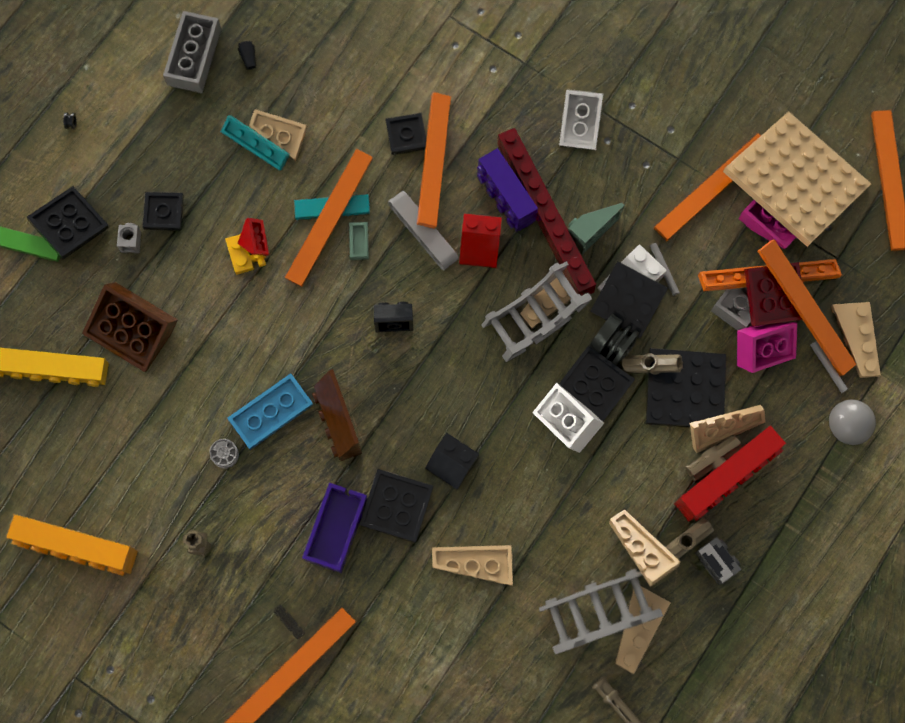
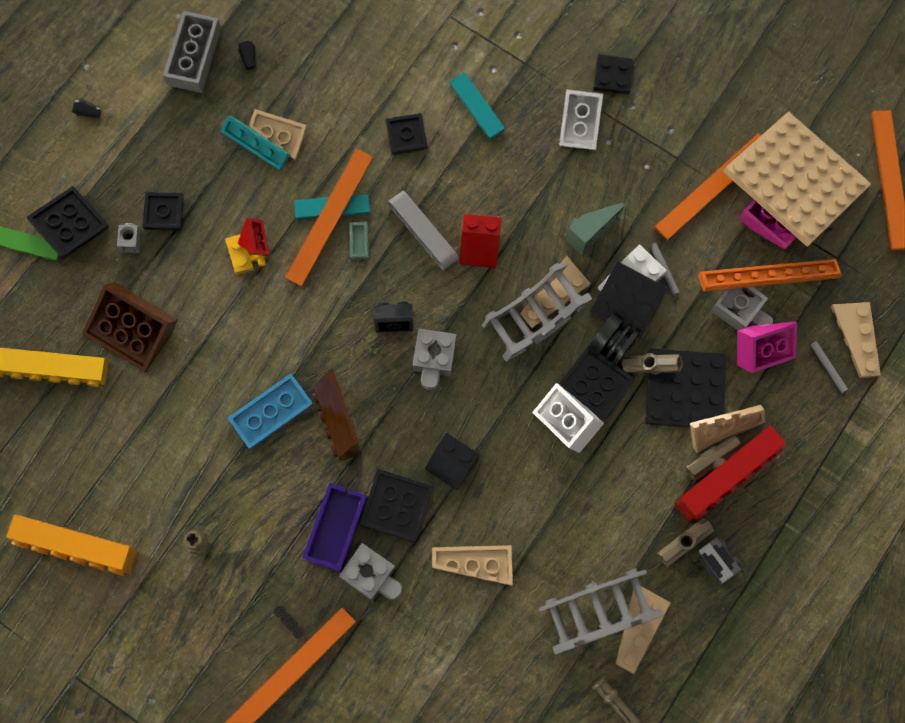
(70, 120): black bush -> none
(85, 109): none -> black cone
(224, 453): light grey wheel -> none
(371, 574): none -> light grey brick
(433, 160): orange tile -> none
(433, 356): none -> light grey brick
(477, 106): none -> teal tile
(506, 190): dark purple piece -> none
(547, 214): dark red brick -> none
(613, 74): none -> black plate
(645, 550): tan wing -> none
(767, 299): dark red plate -> none
(806, 307): orange tile -> none
(852, 422): light grey piece -> none

